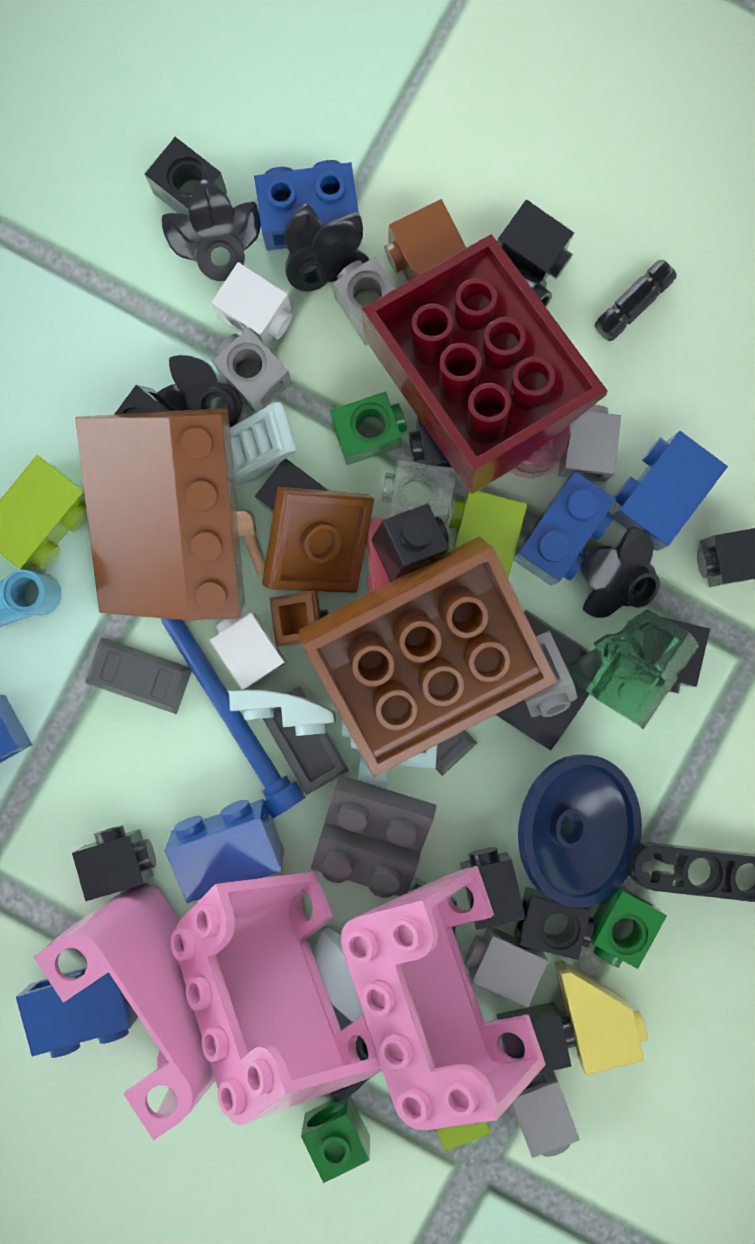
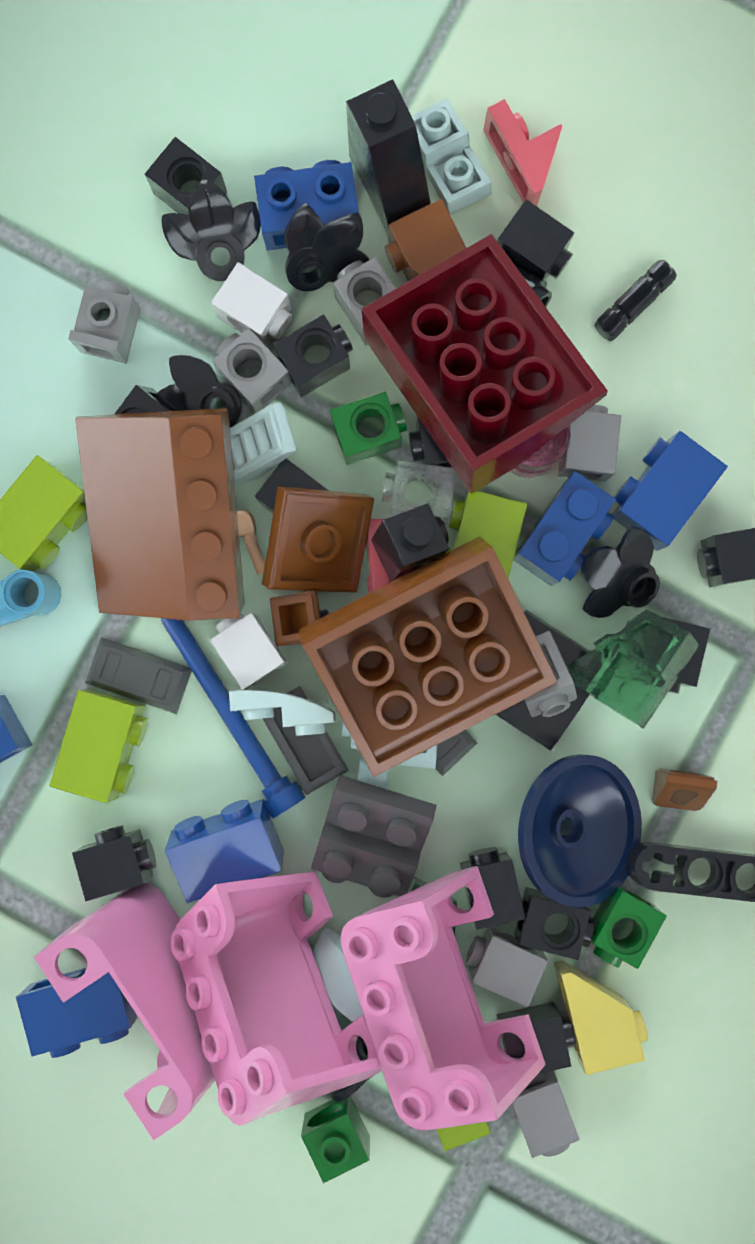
(99, 746): none -> lime brick
(111, 337): none -> light grey brick
(308, 375): none -> black brick
(387, 152): none -> black slope
(448, 157): none -> light aqua slope
(523, 160): none -> coral slope
(682, 789): none -> dark orange slope

